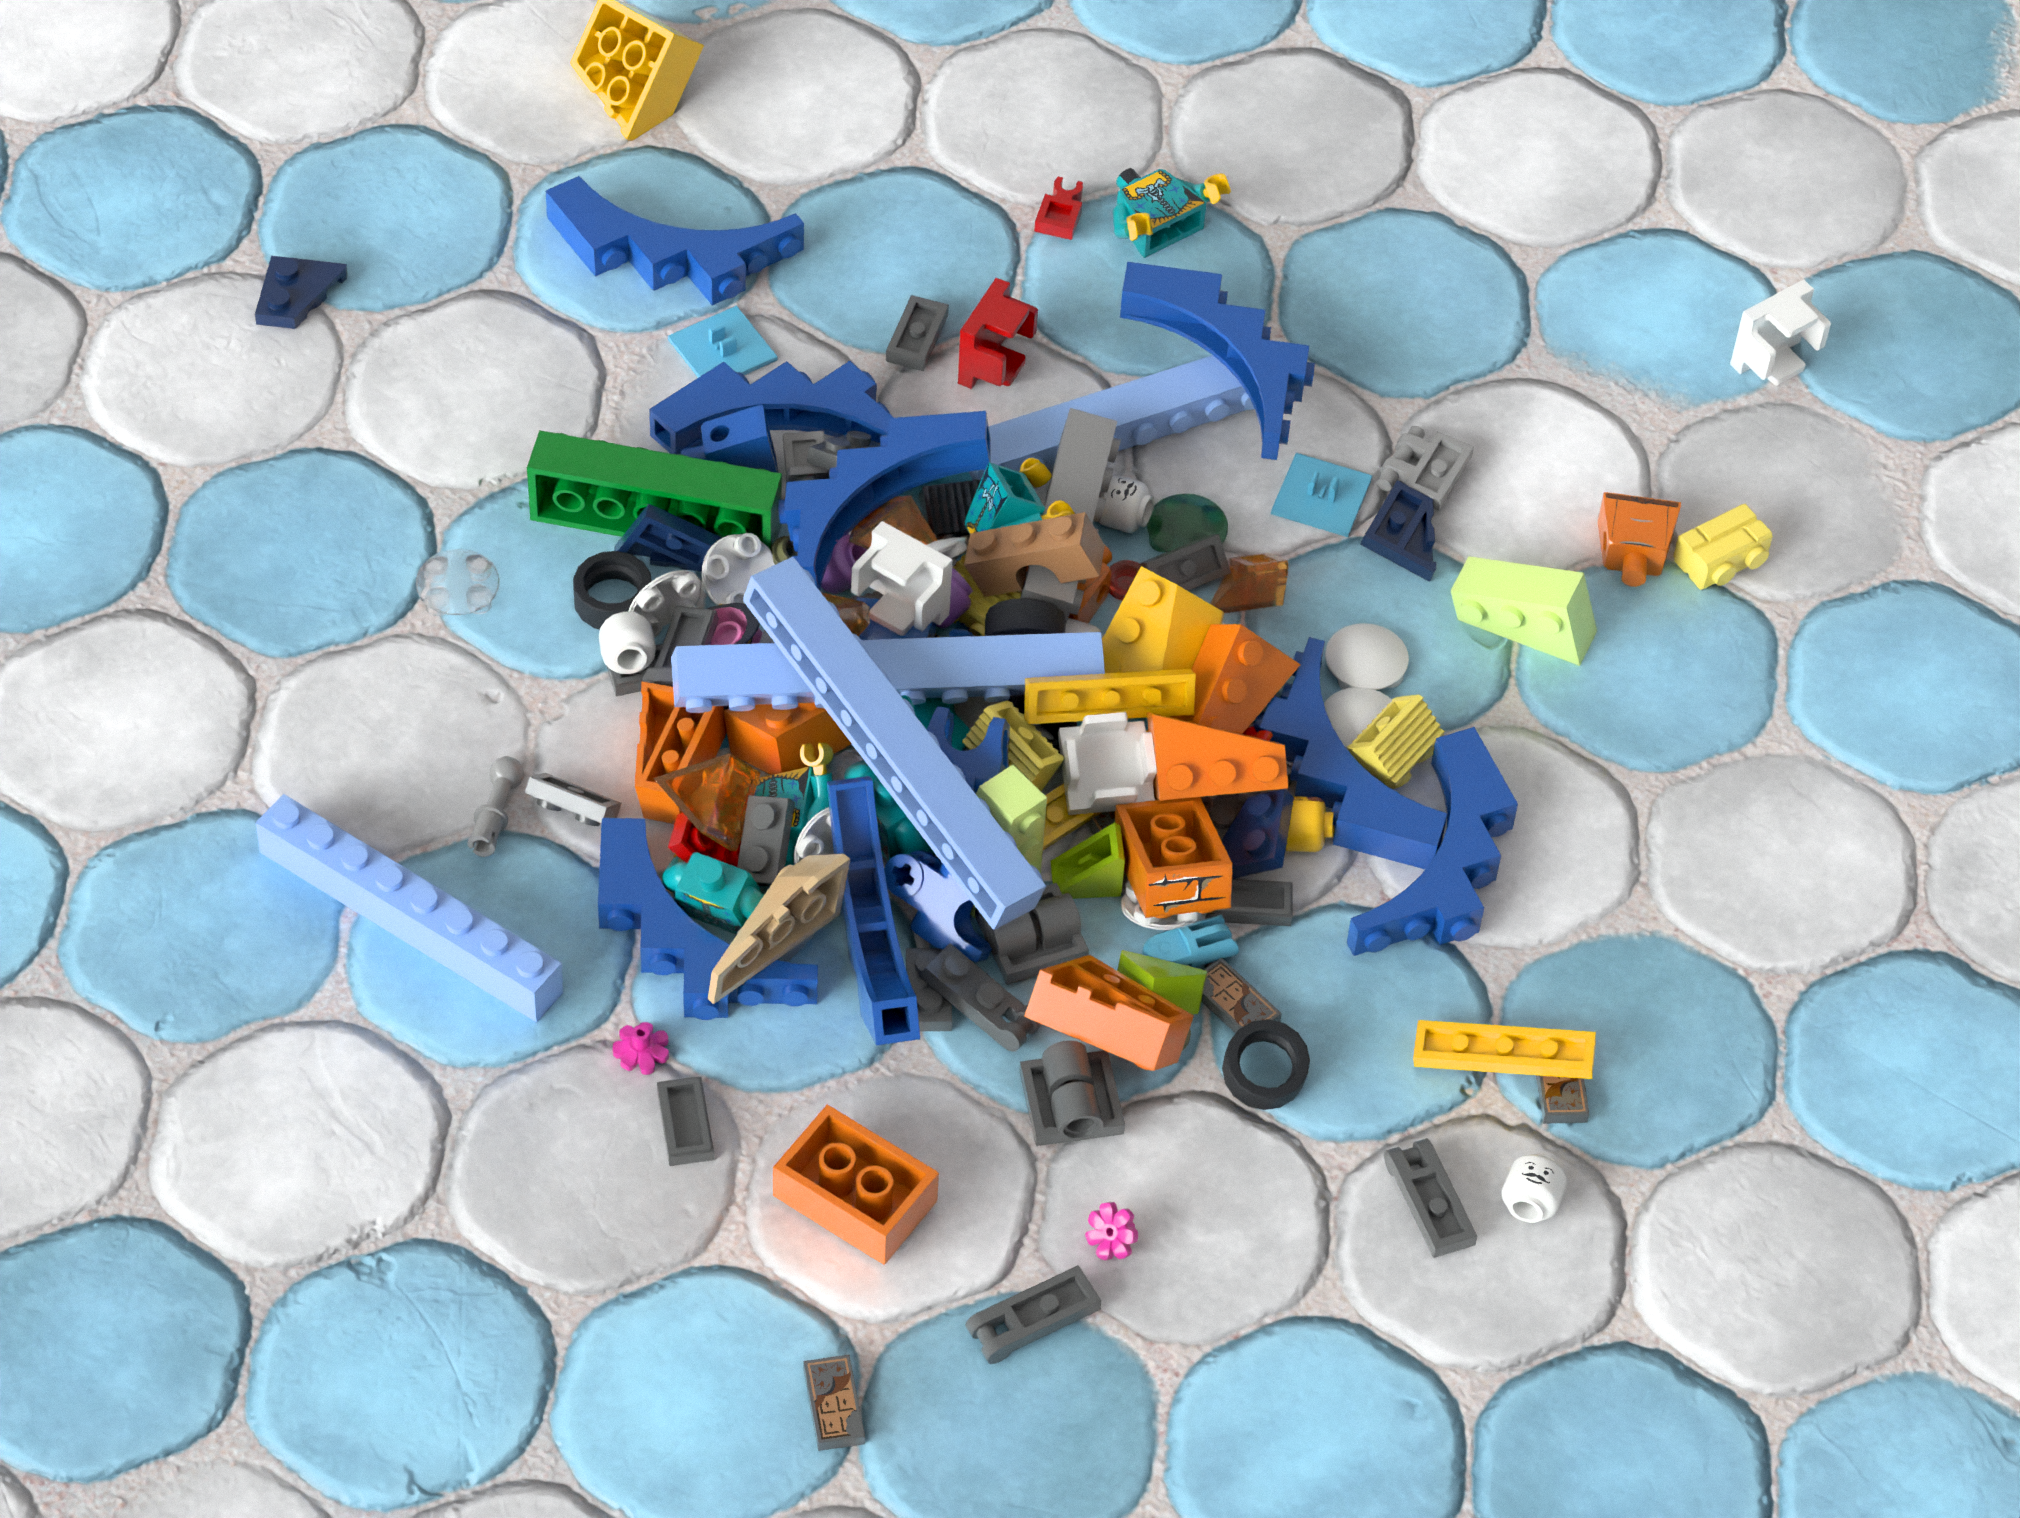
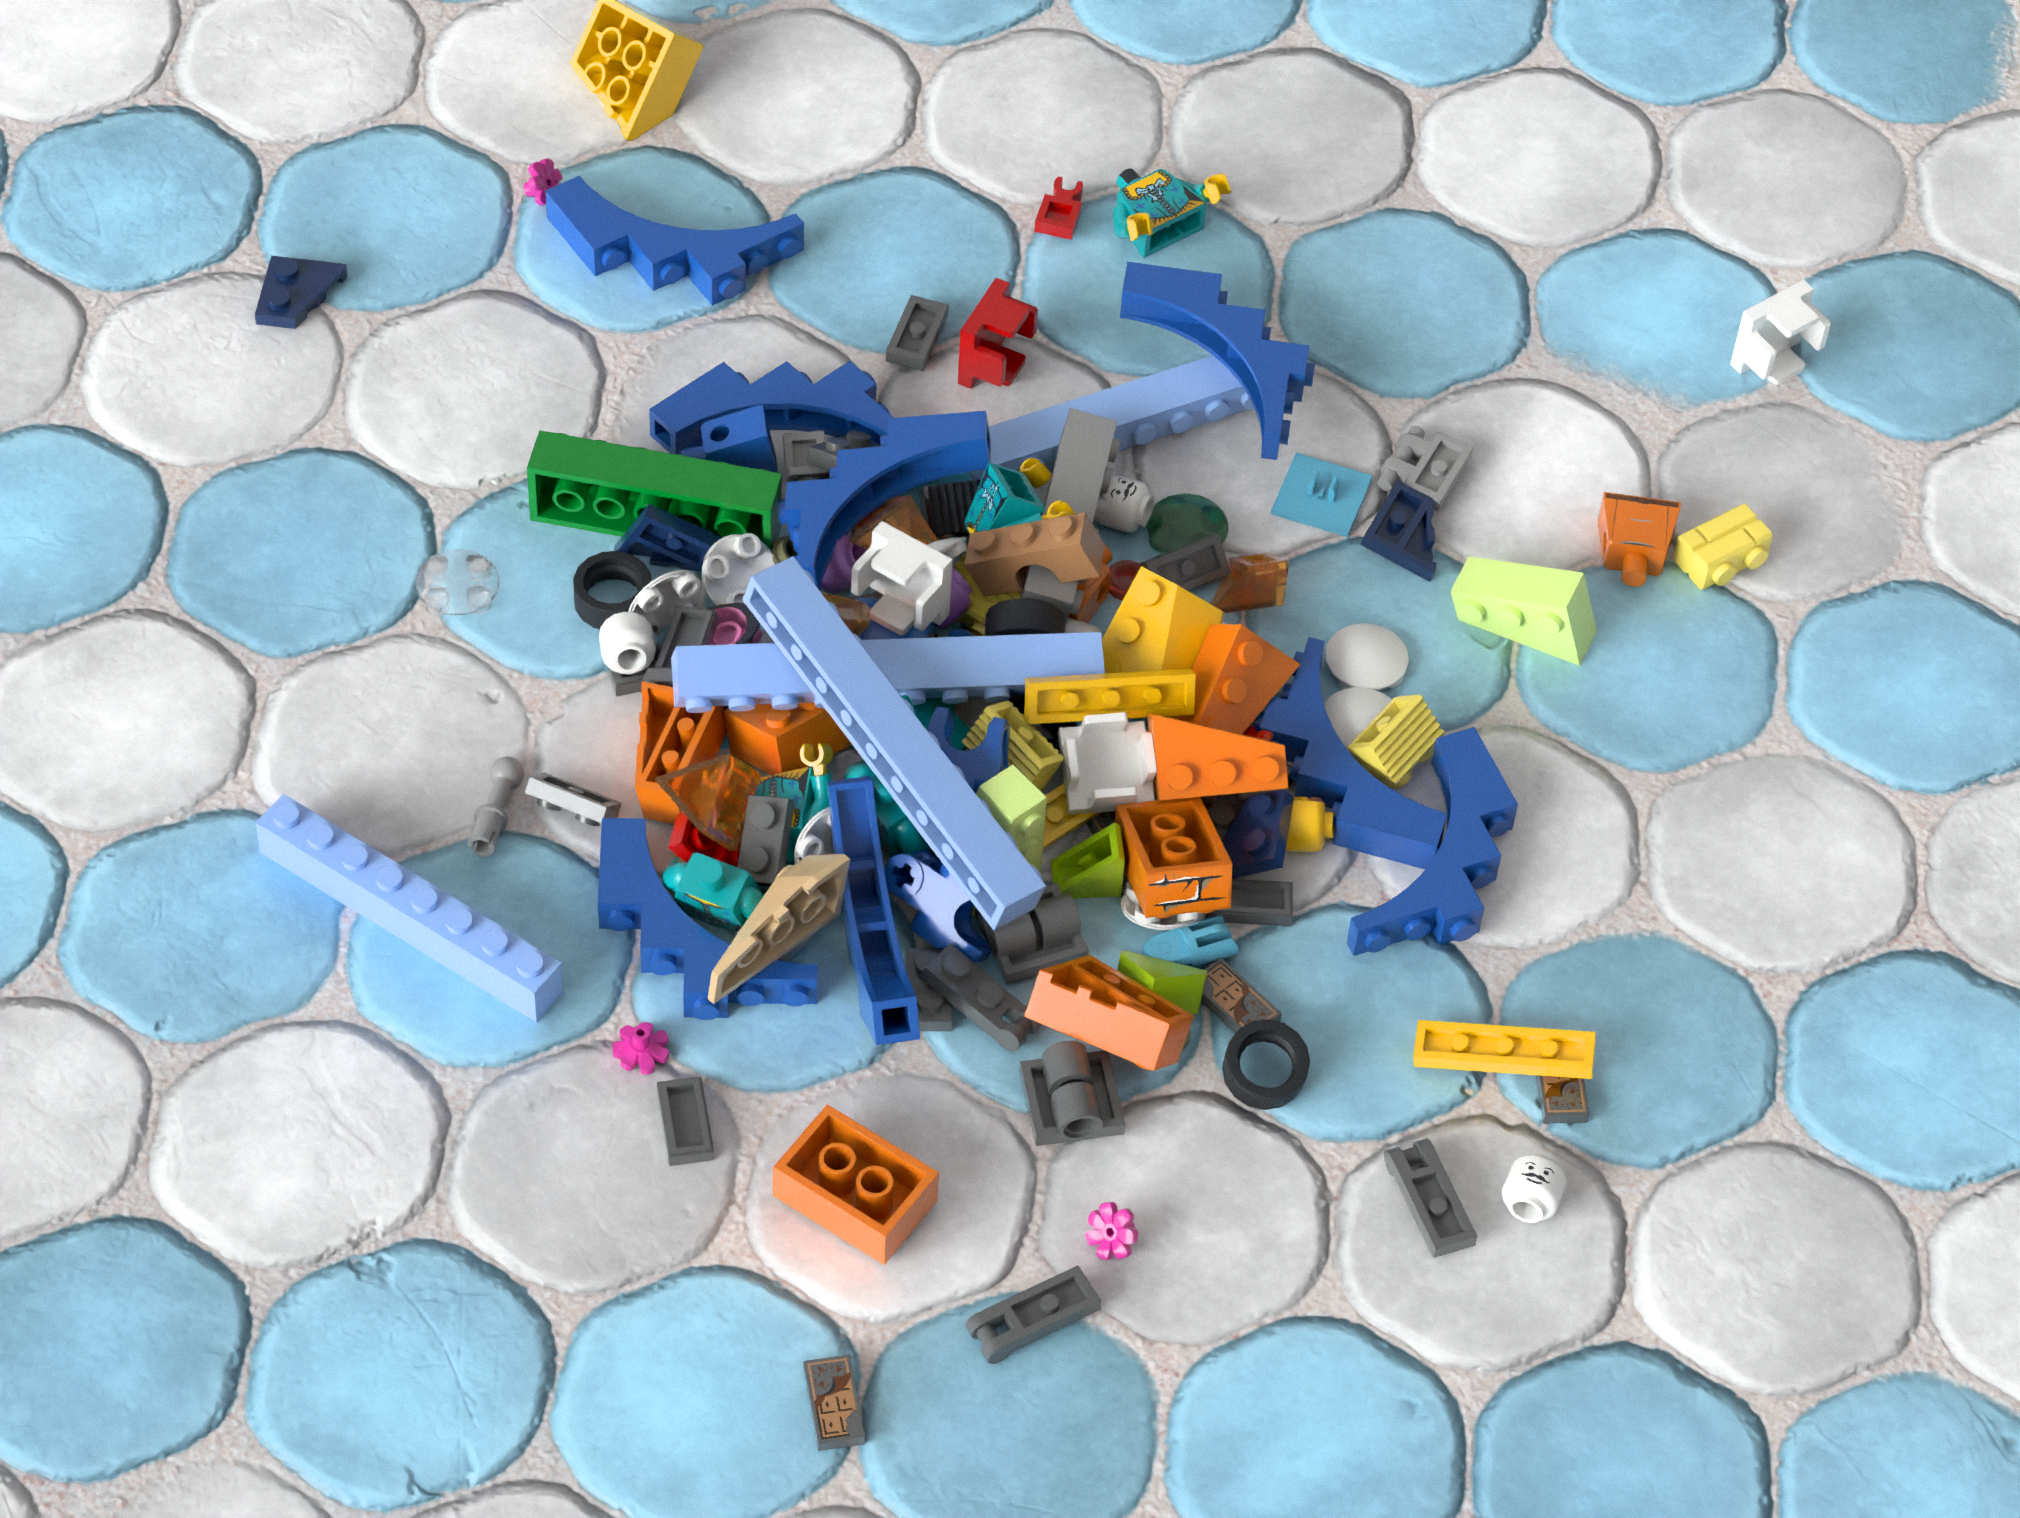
(542, 179): none -> dark pink plant
(720, 339): medium azure piece -> none

